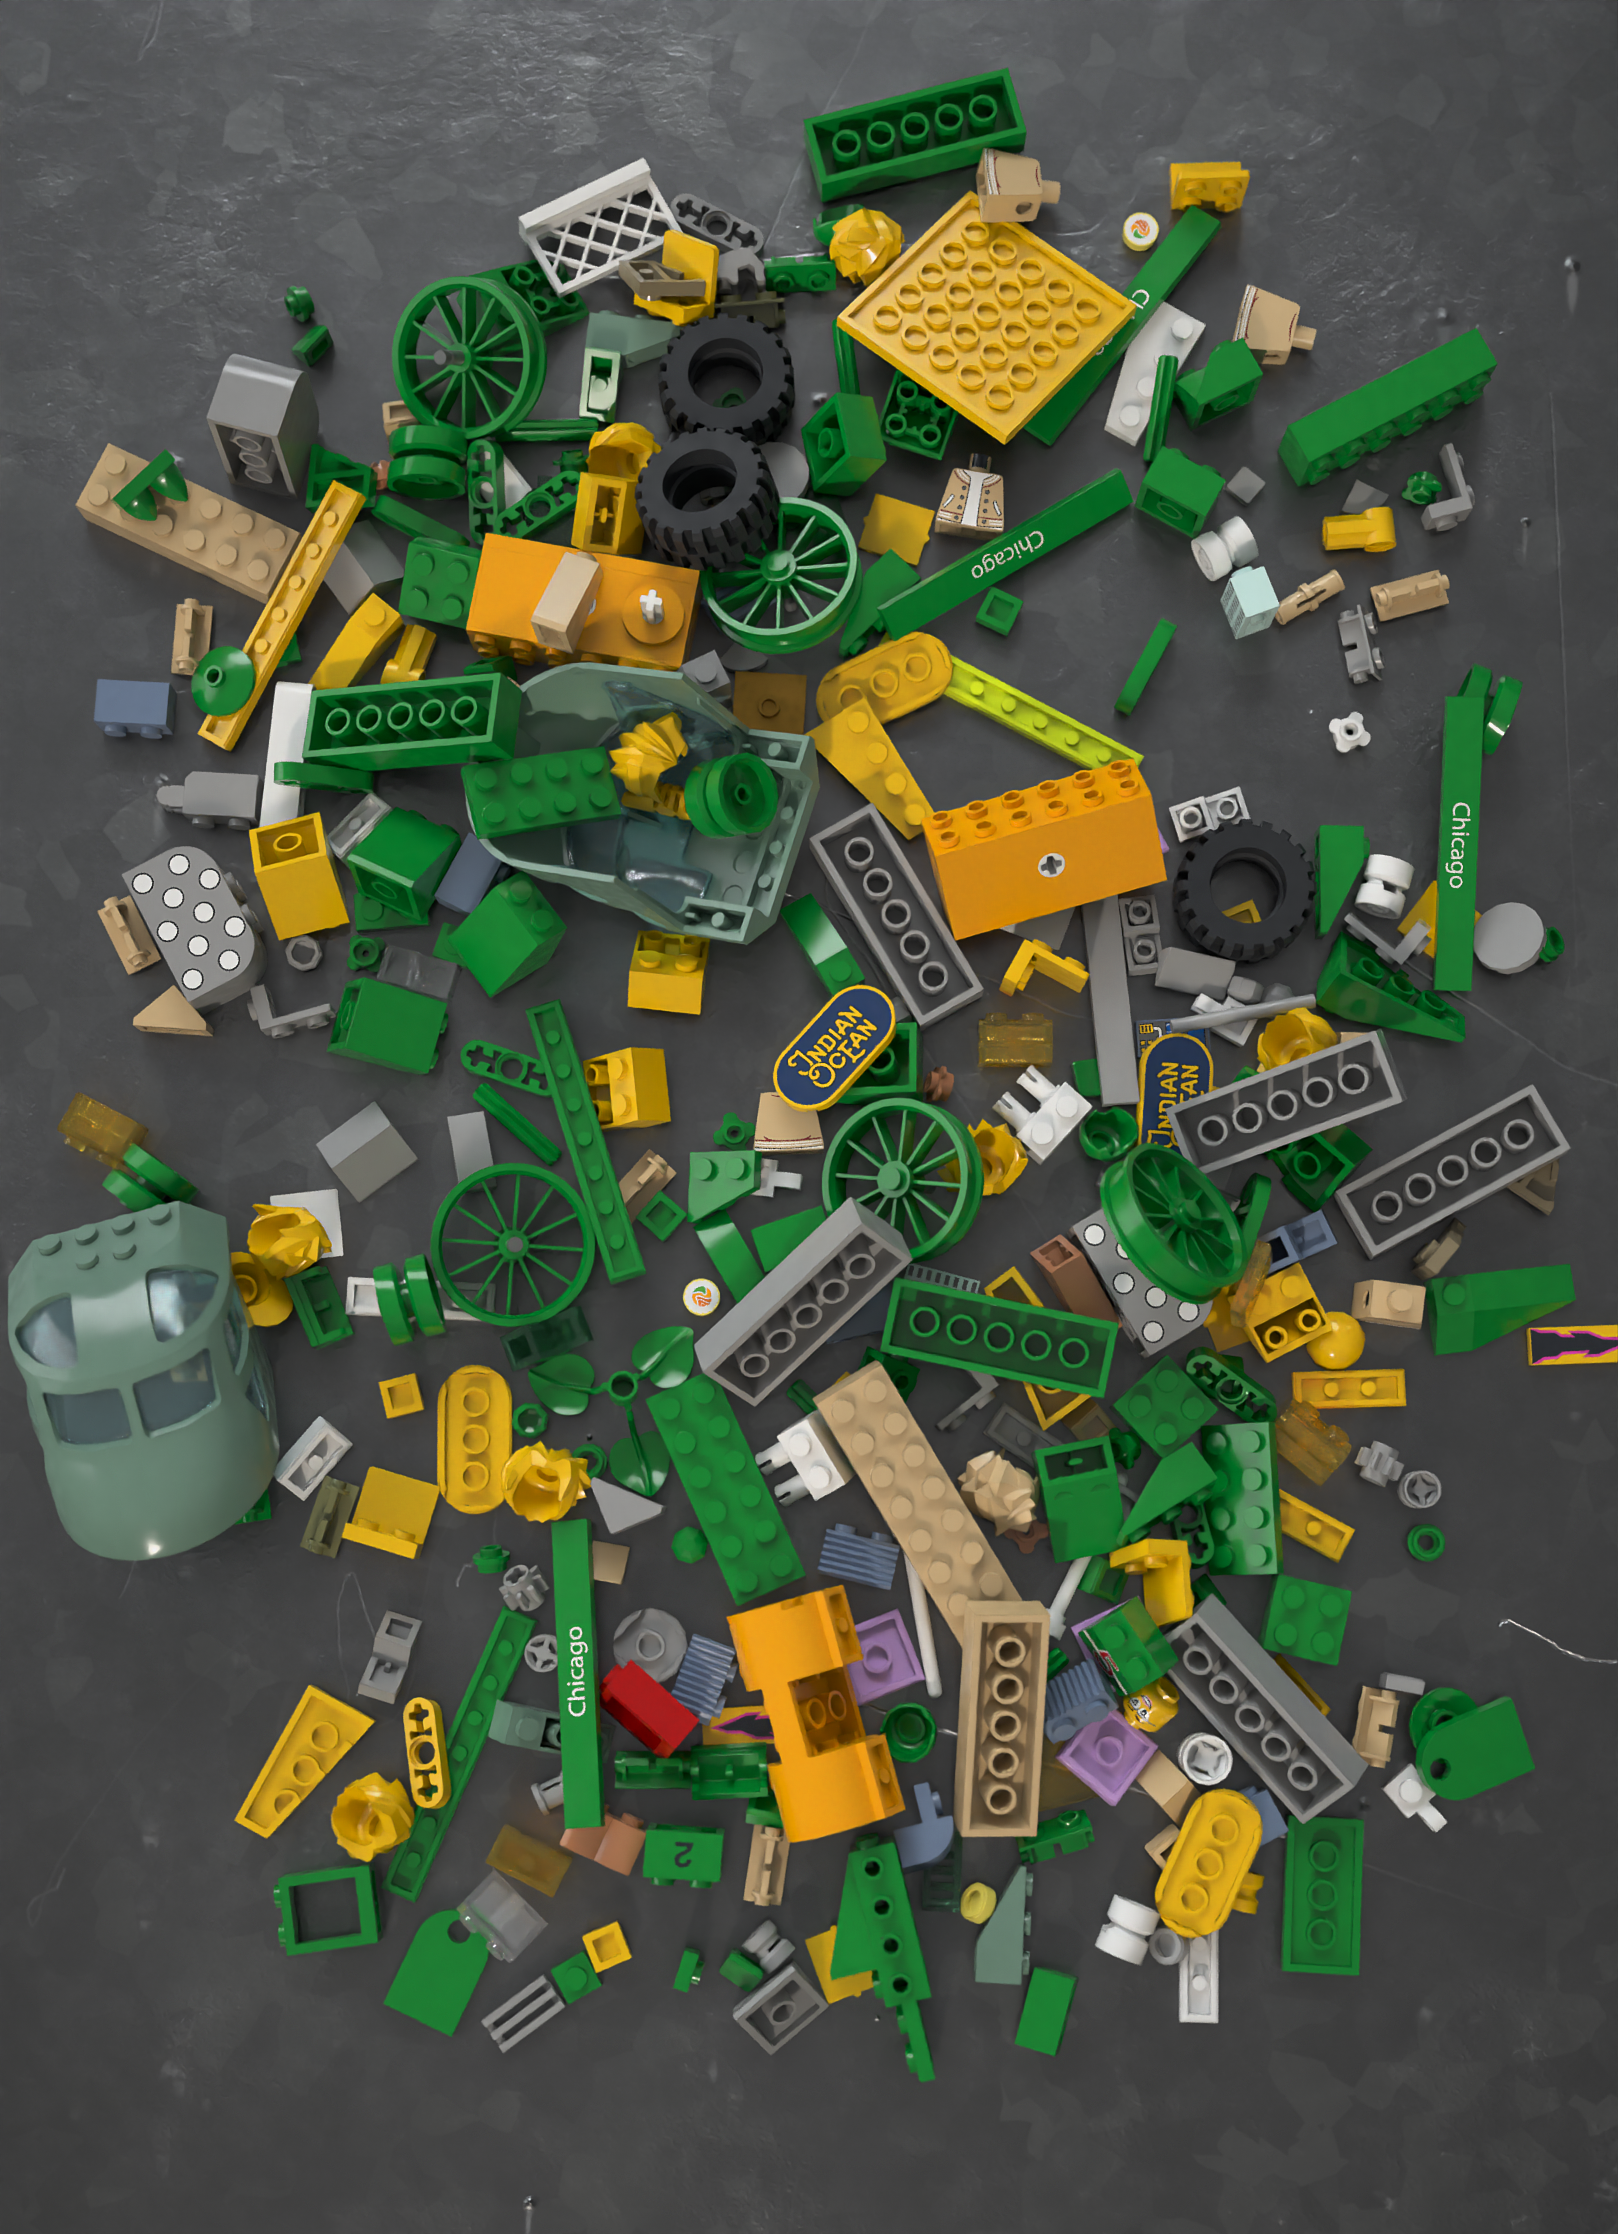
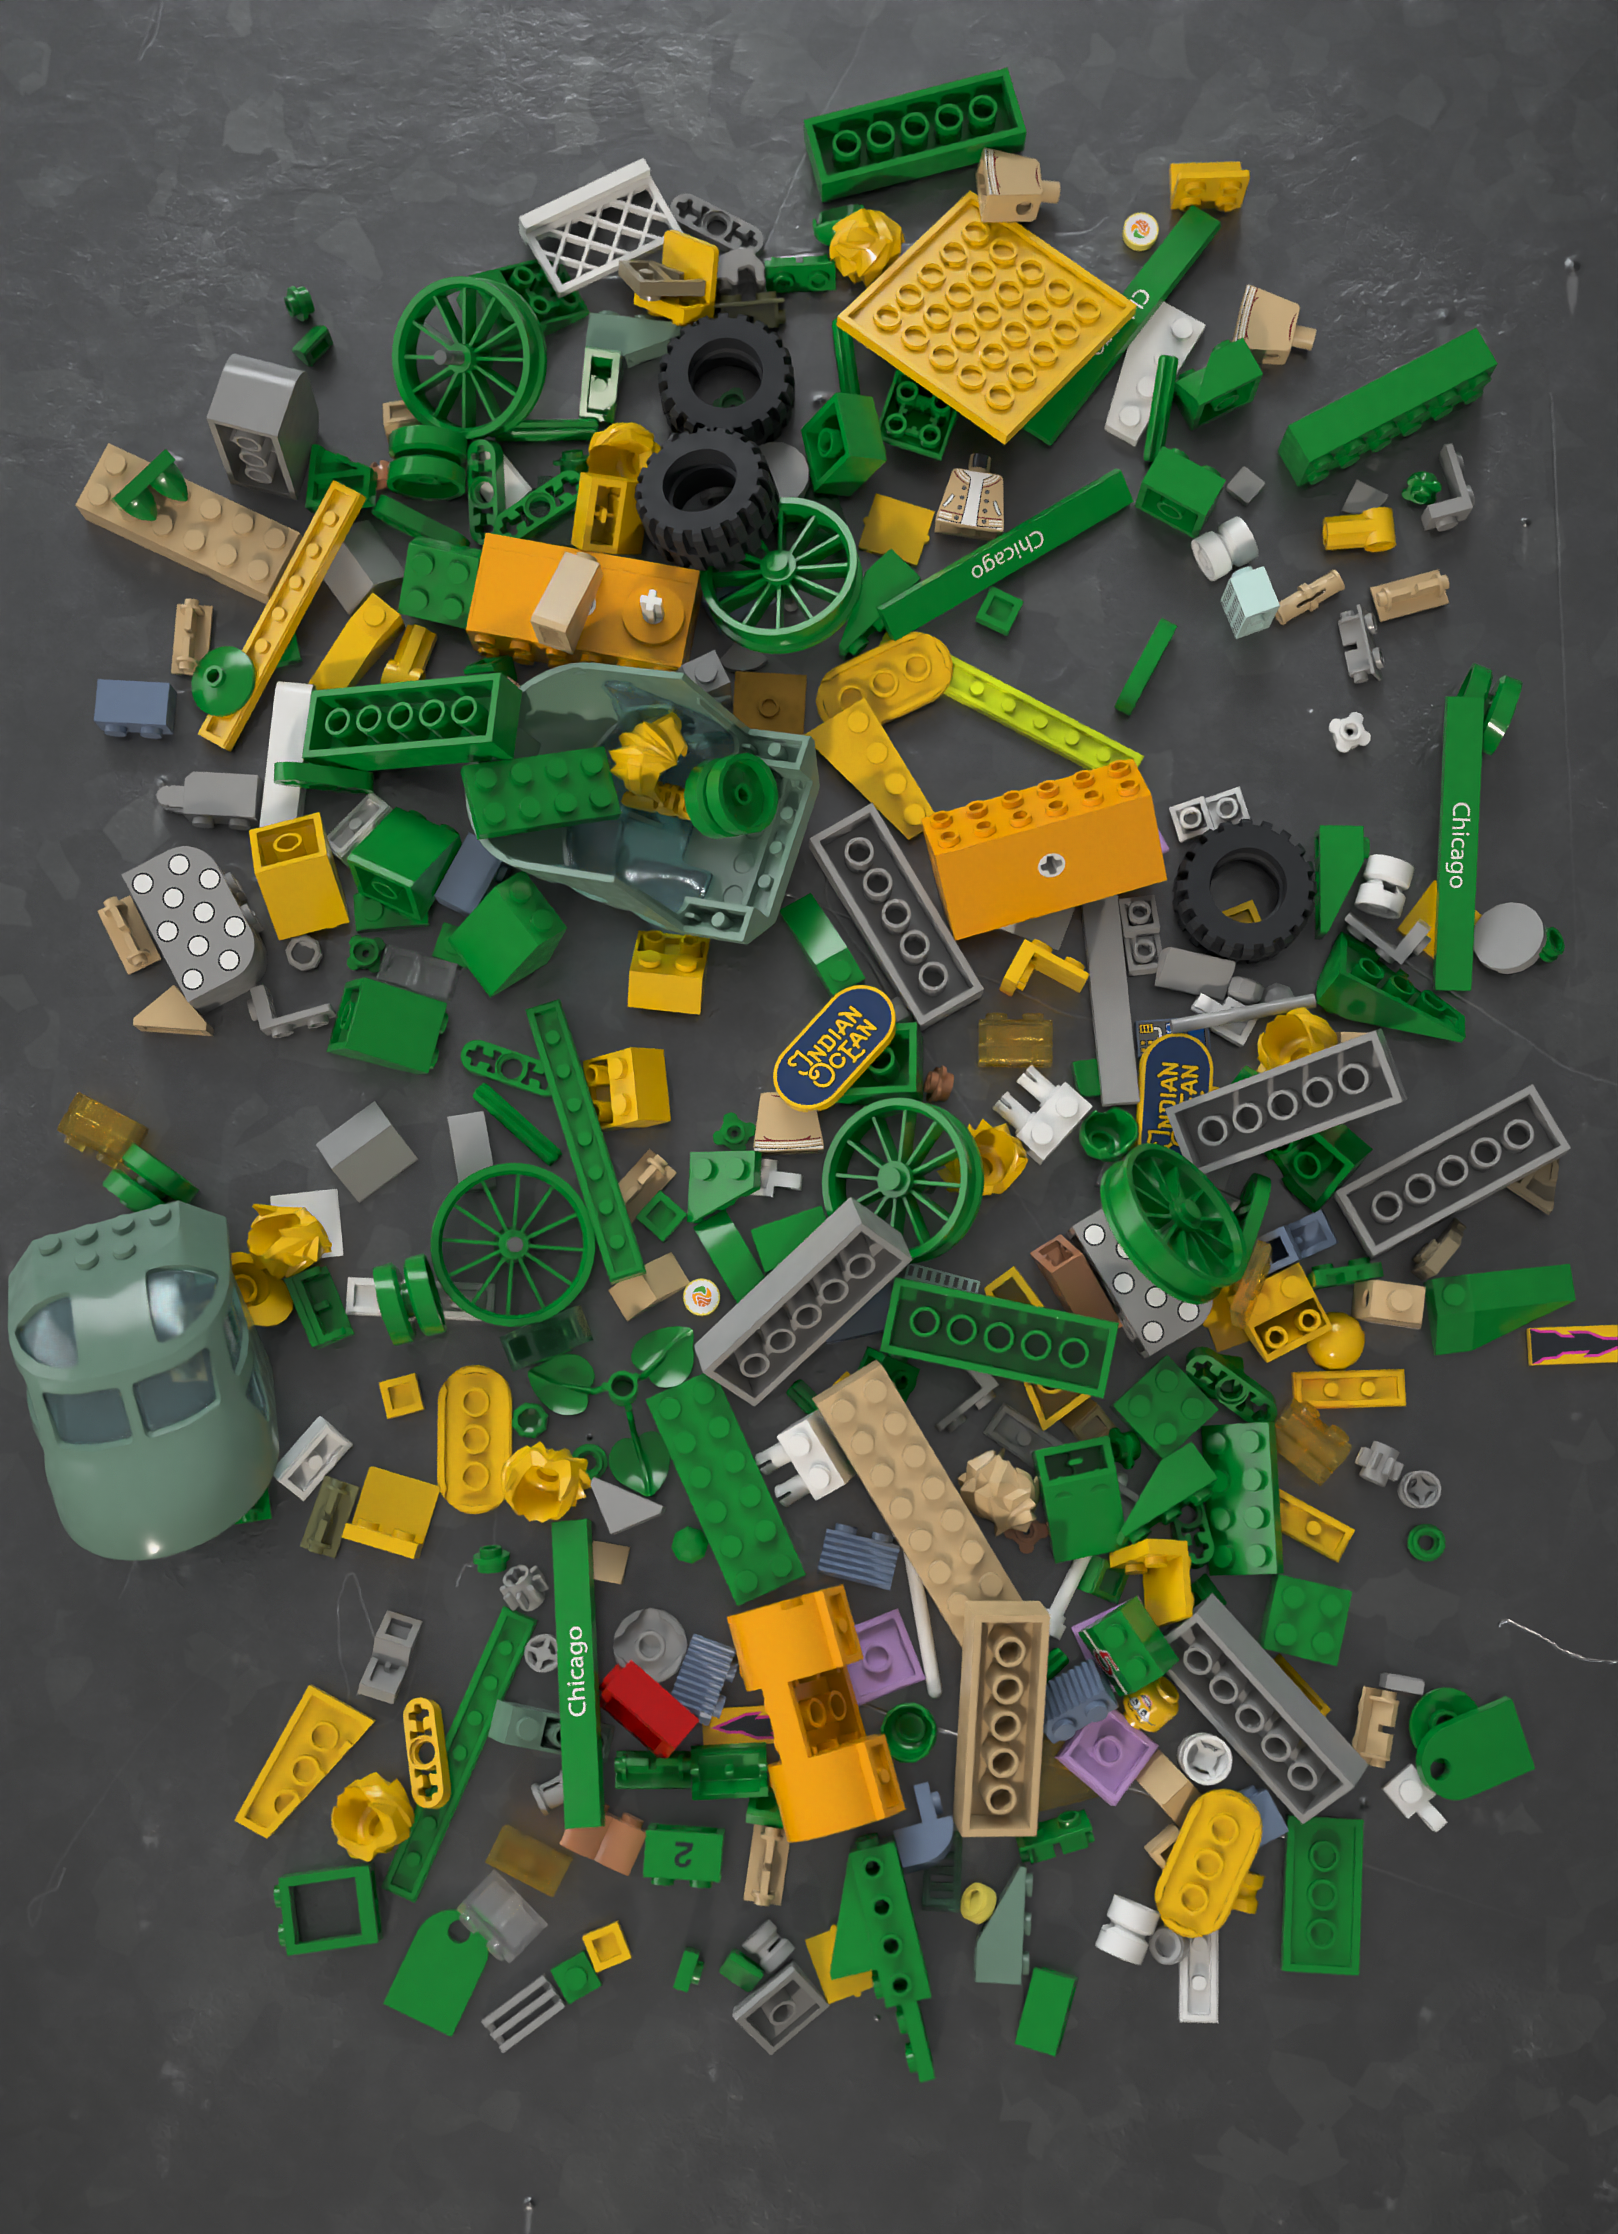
(643, 1292): none -> tan slope
(1357, 1271): none -> green wing

